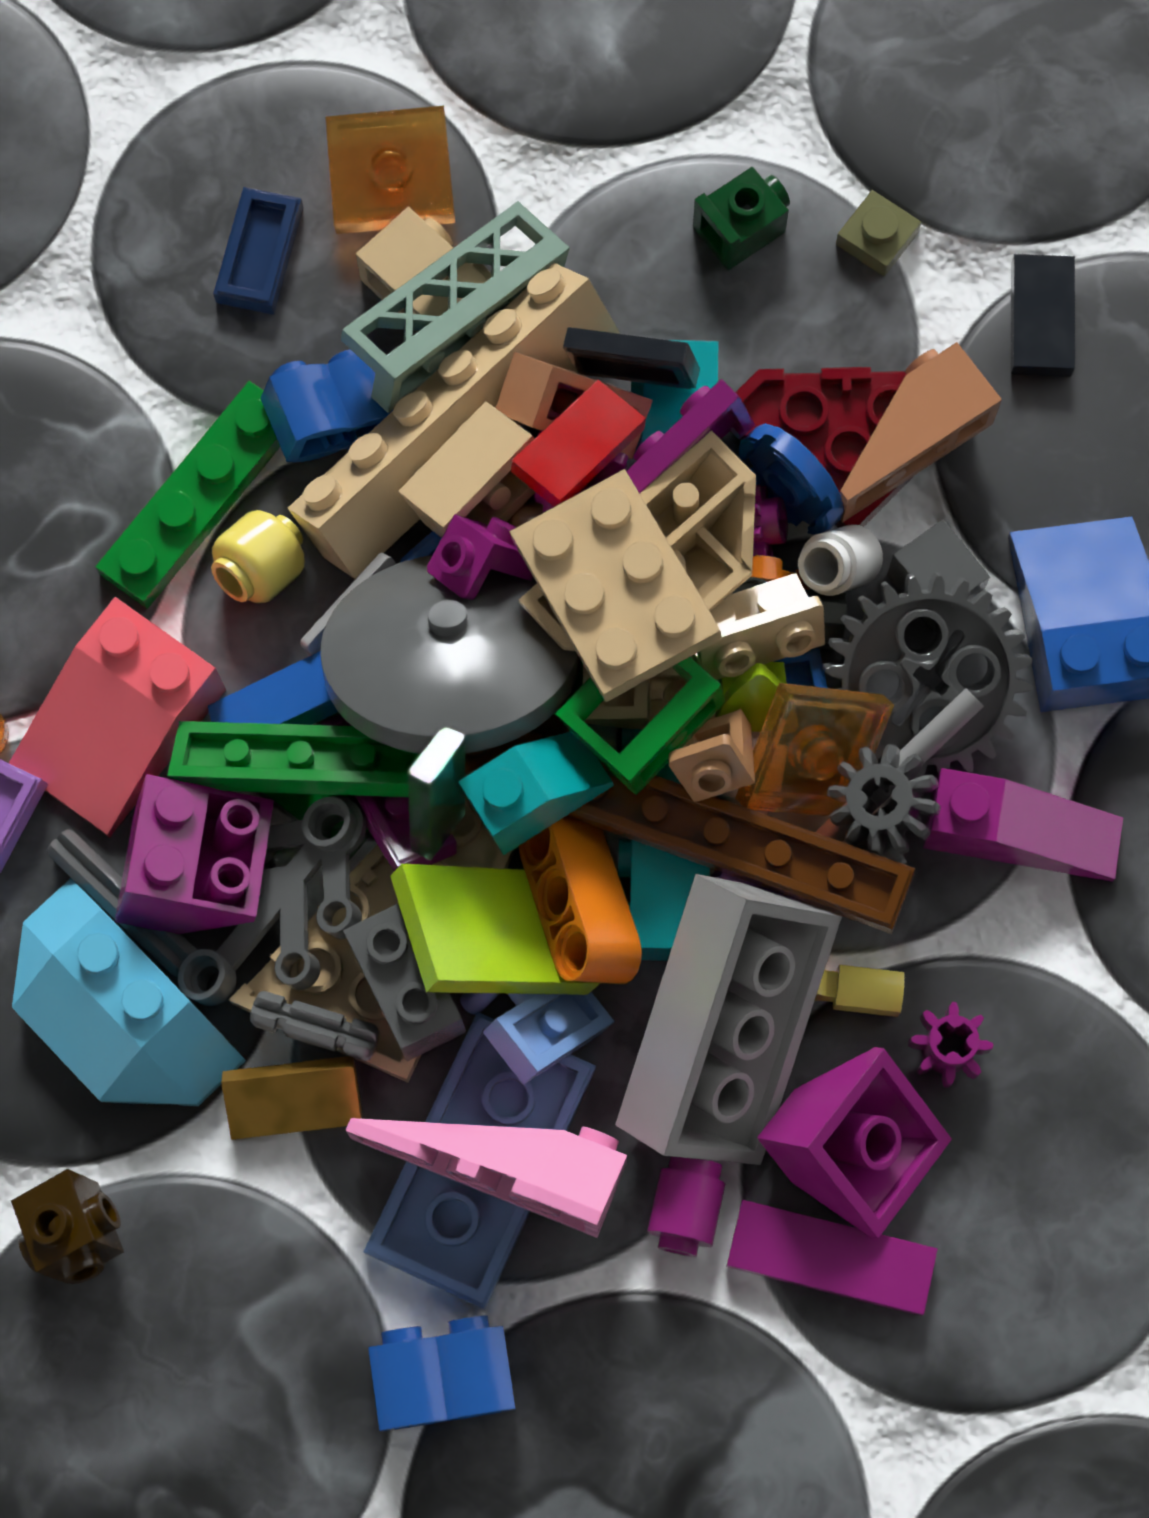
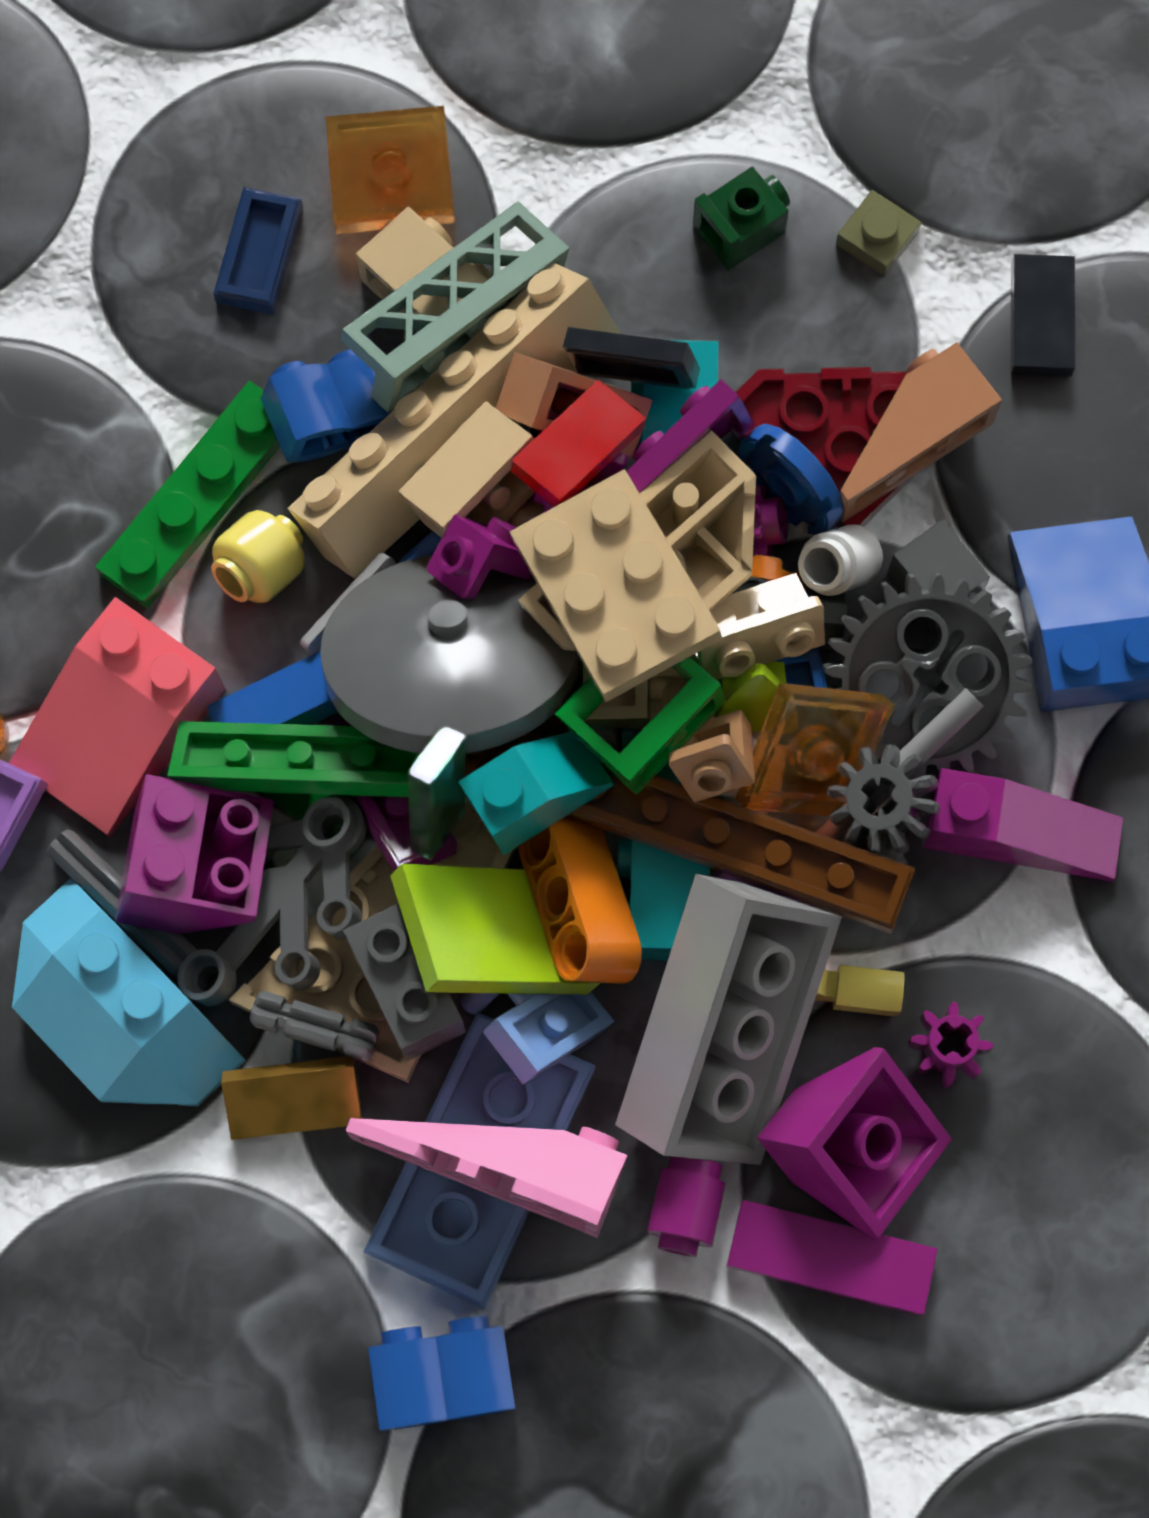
(67, 1228): dark brown brick -> none

